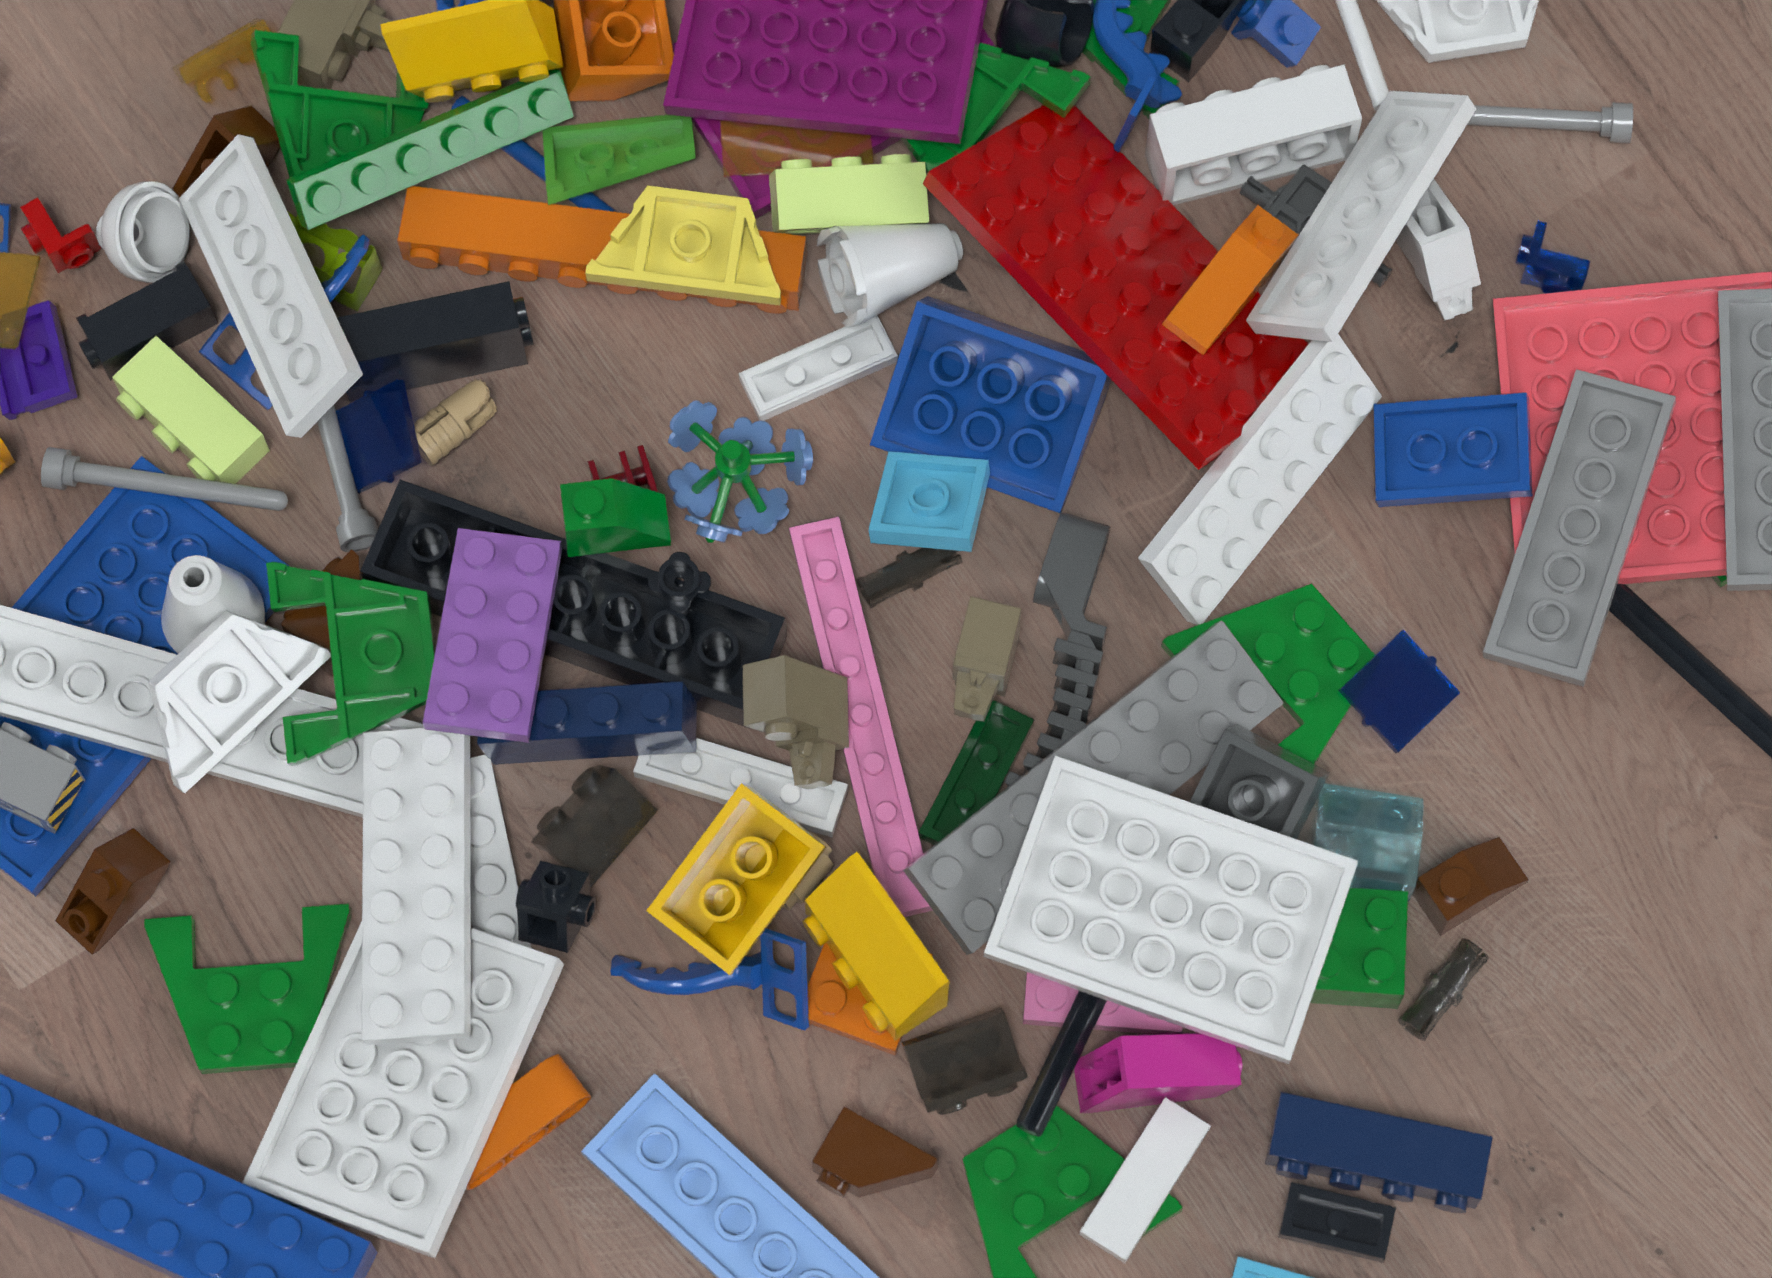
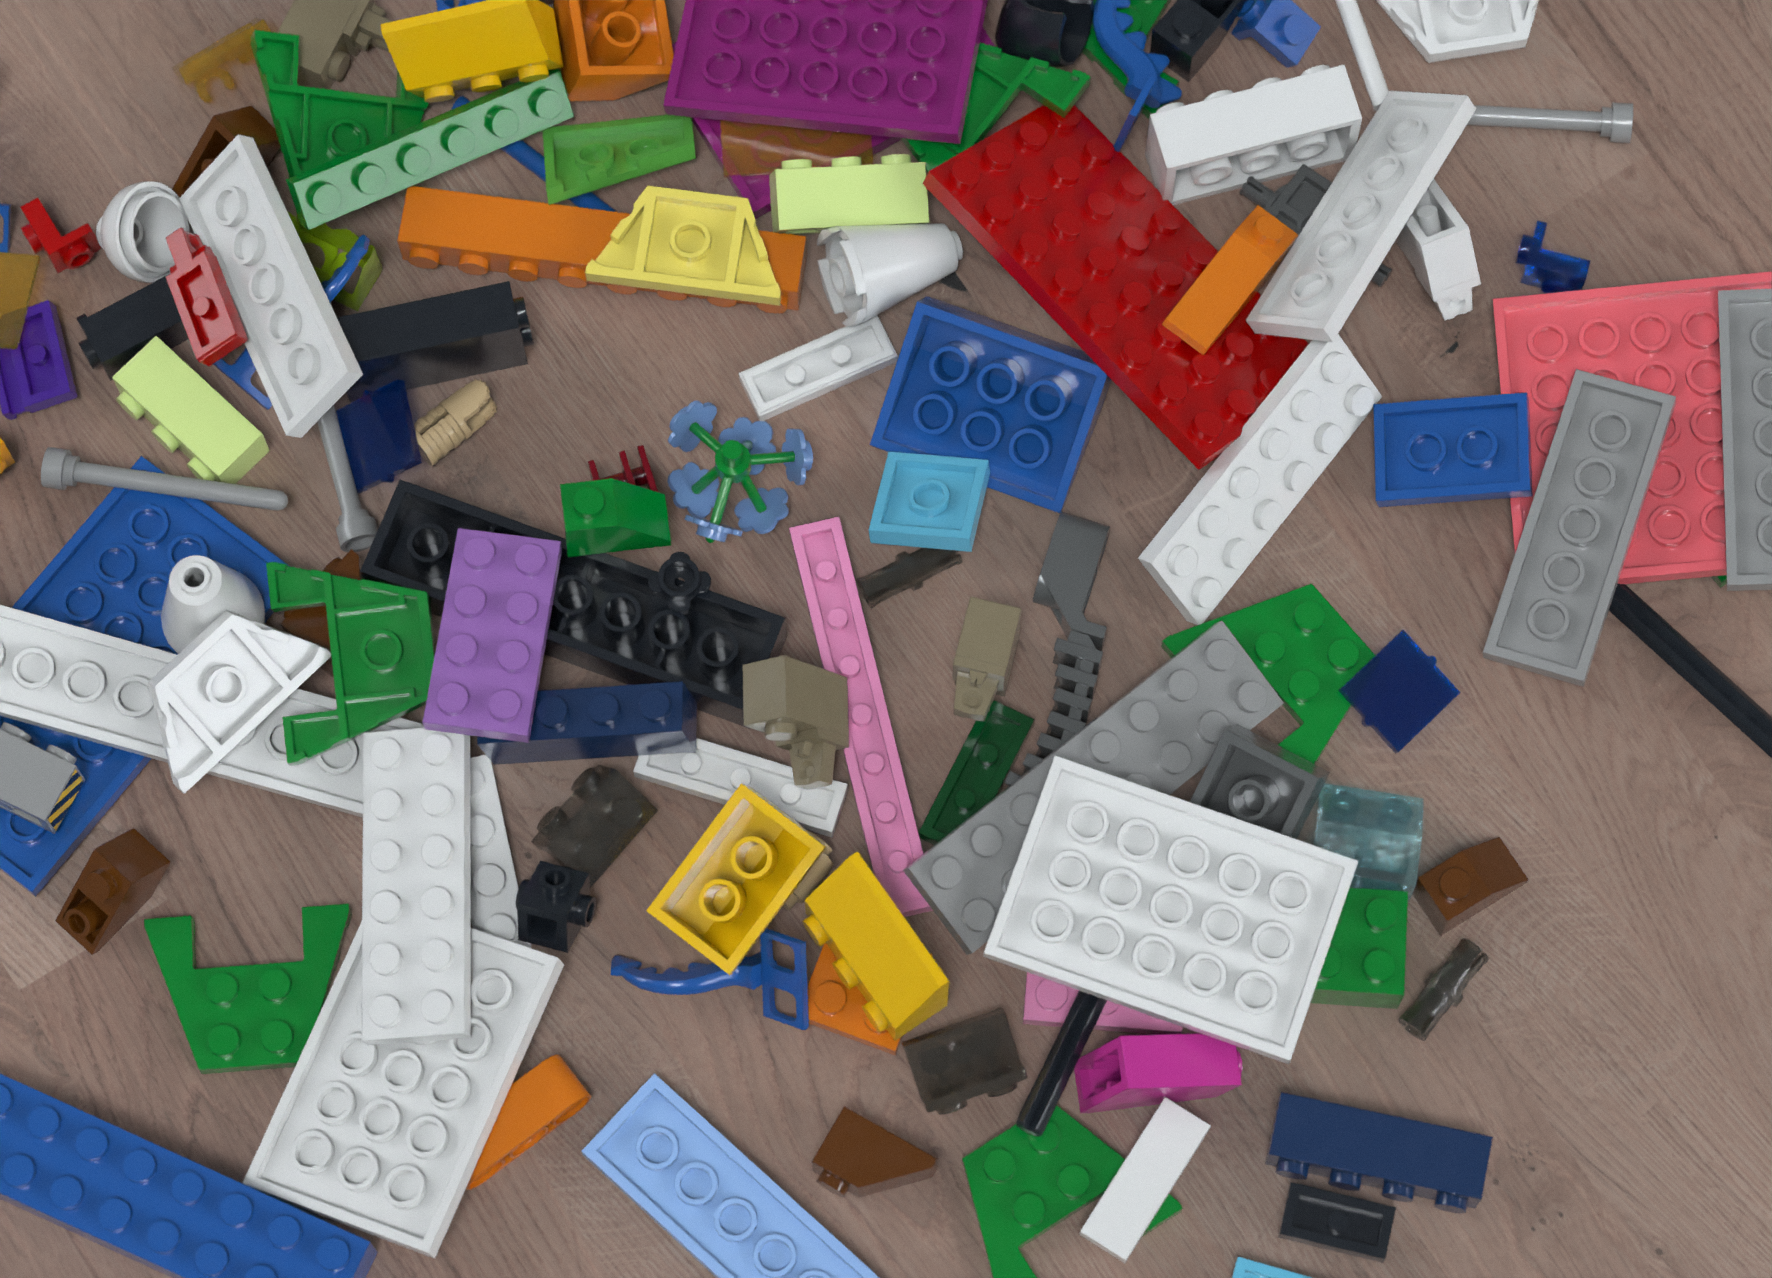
(203, 298): none -> hinge

